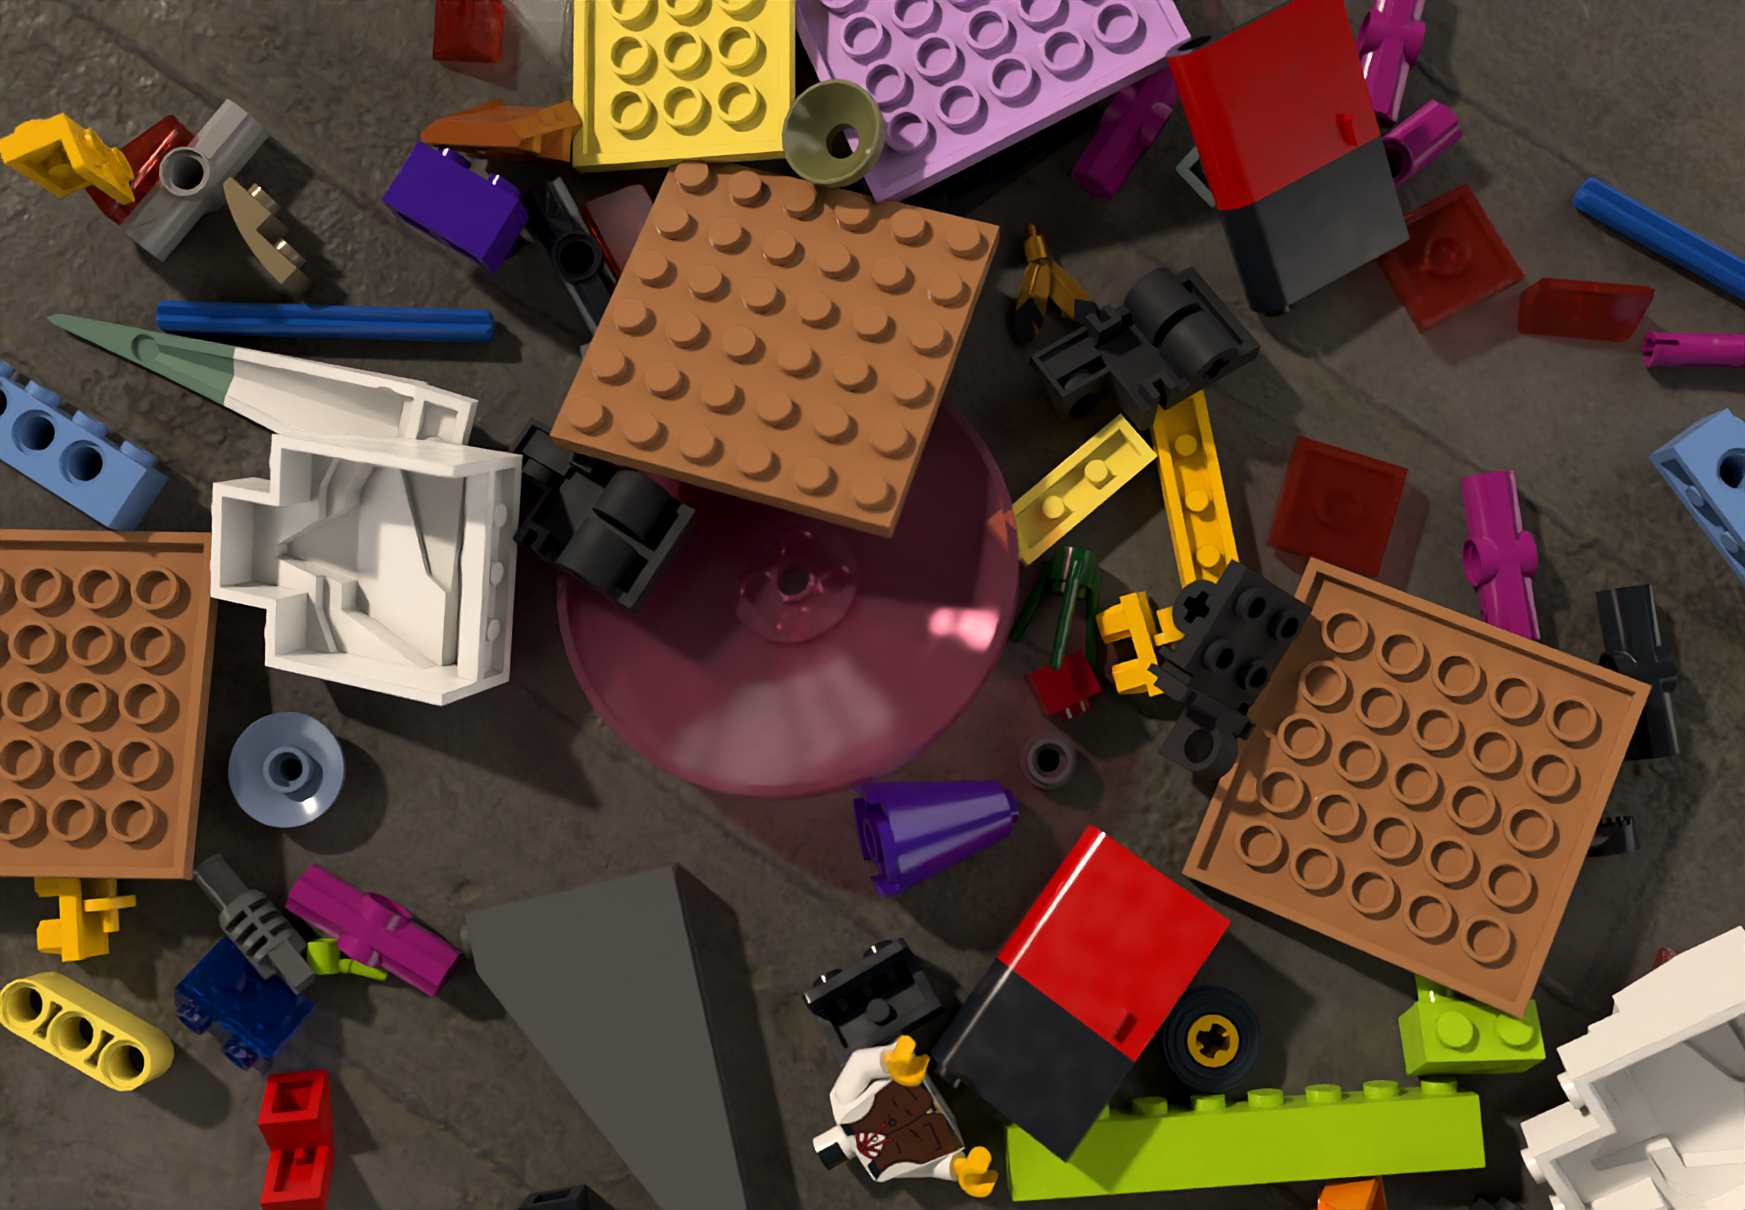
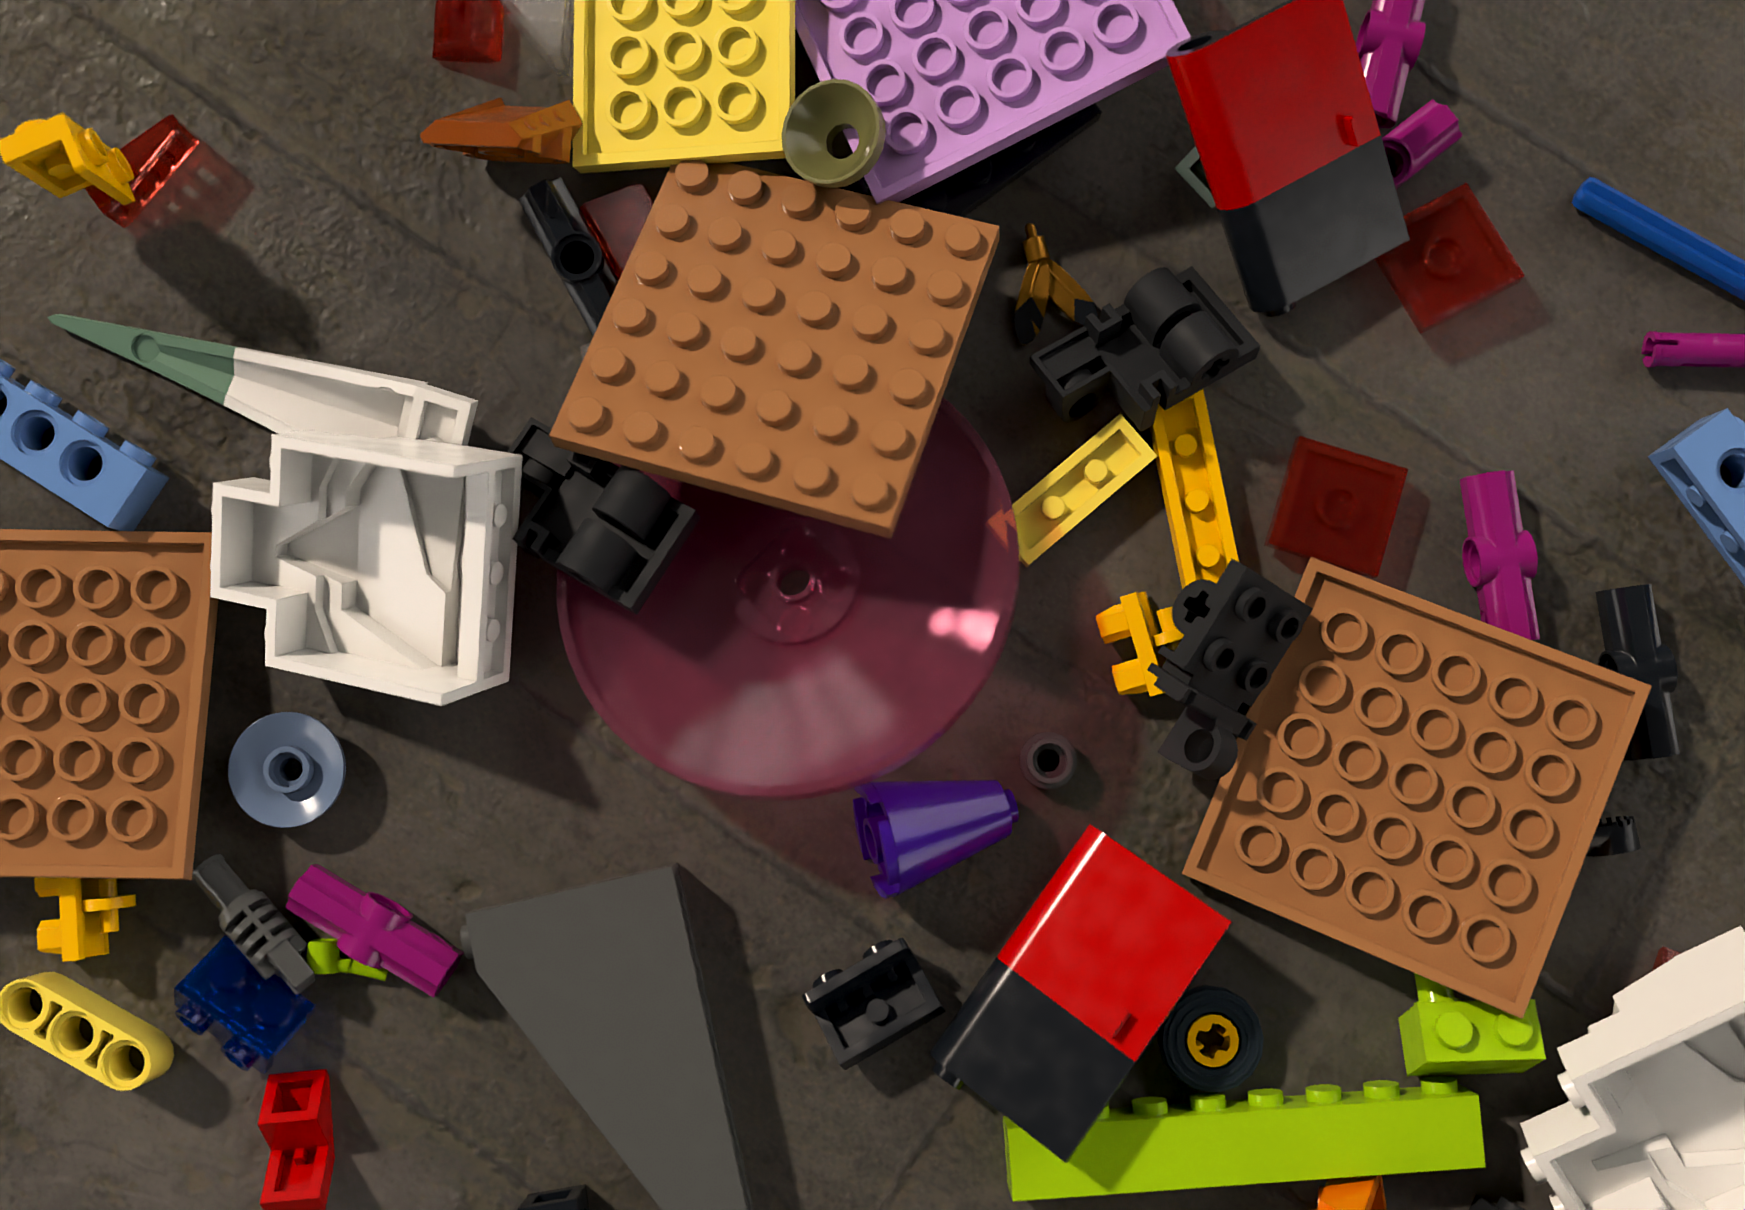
(169, 207): light grey piece -> none
(263, 233): dark tan slope -> none
(325, 321): blue axle -> none
(458, 206): dark purple brick -> none
(899, 1122): torso -> none
(1064, 689): dark red plate -> none
(1072, 576): dark green plant -> none
(1126, 131): magenta piece -> none
(1582, 309): clear red slope -> none

